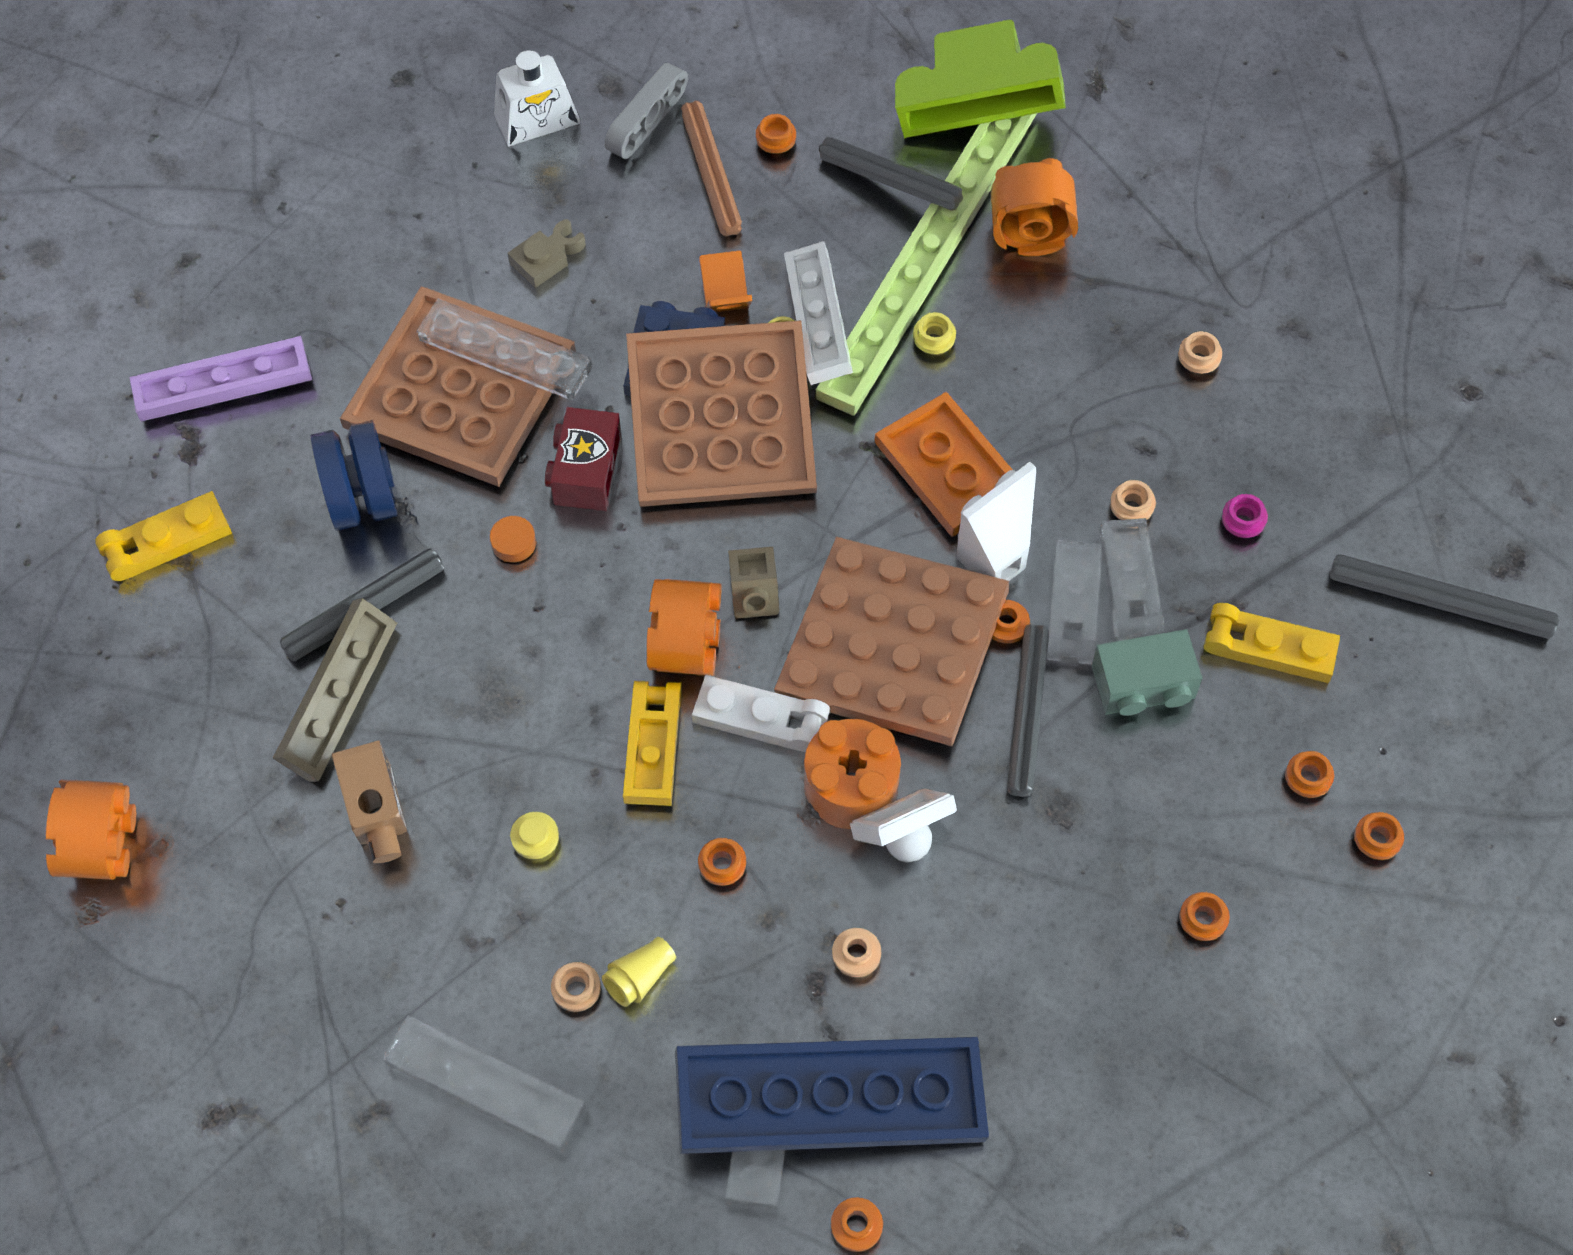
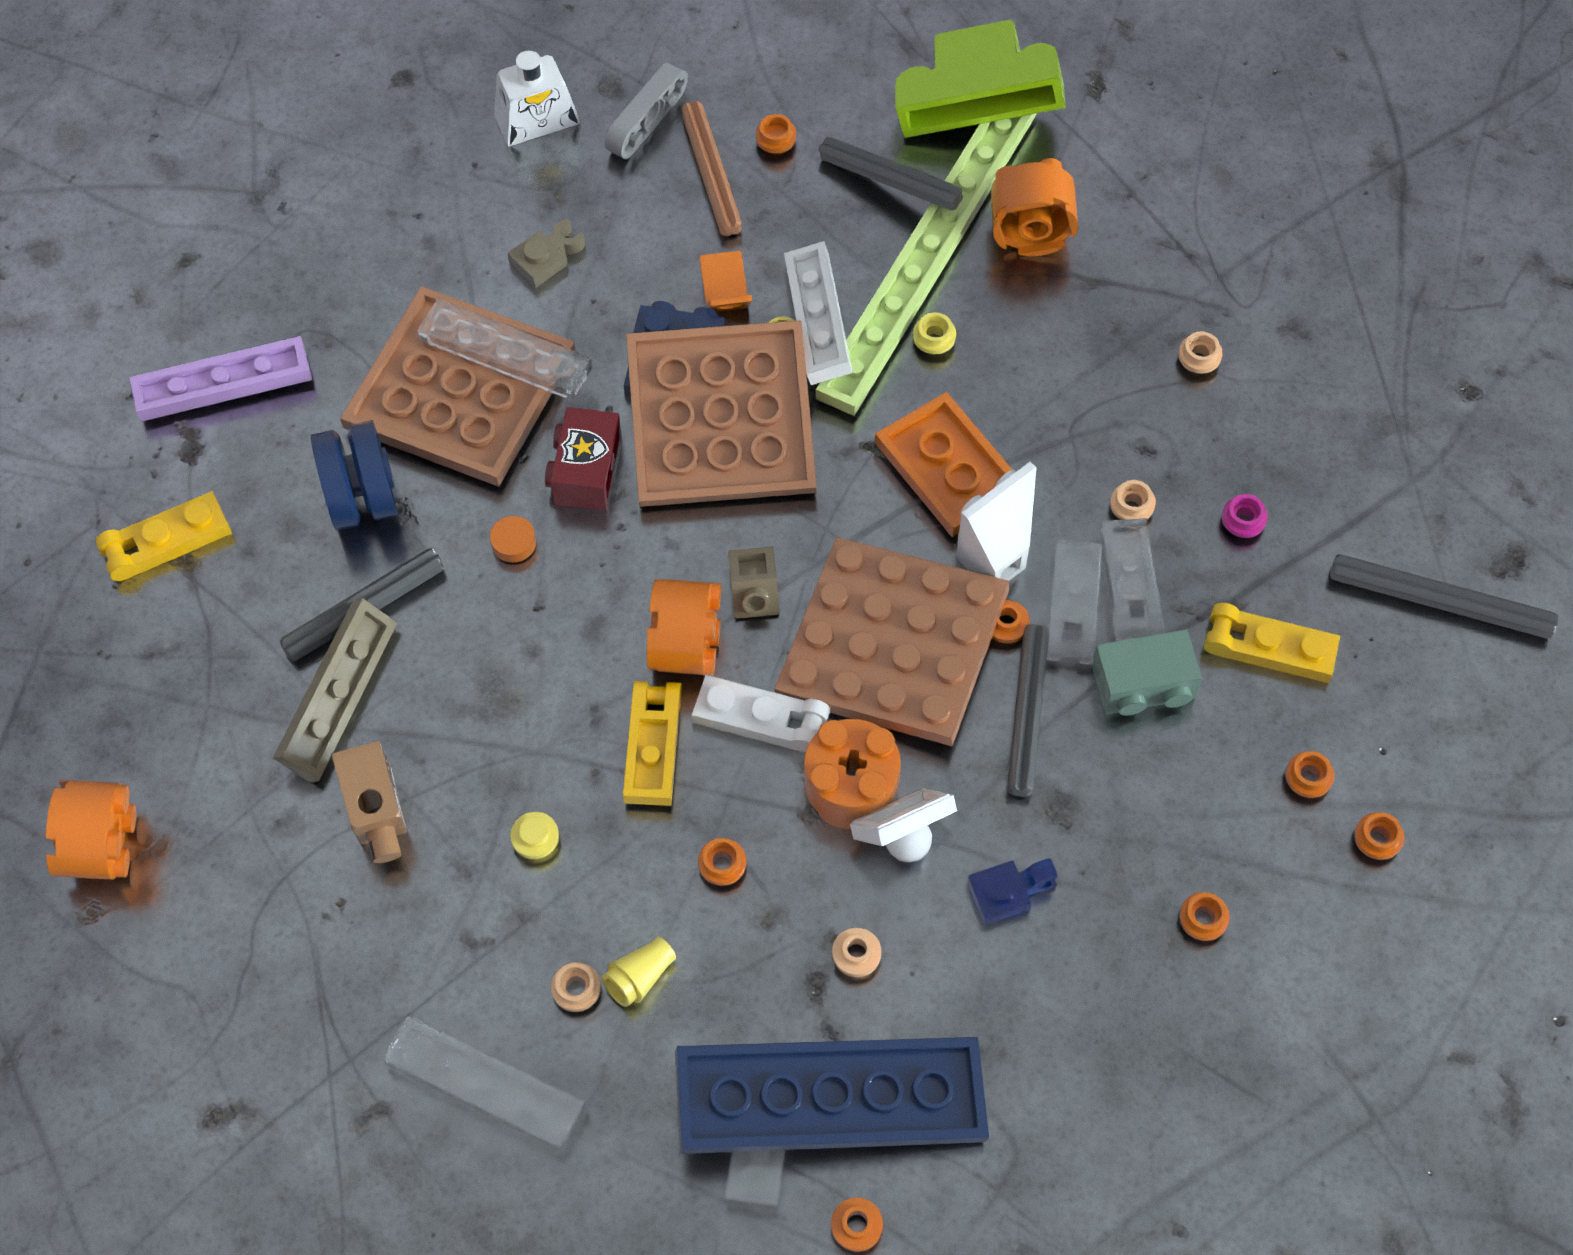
(1005, 892): none -> clear blue plate

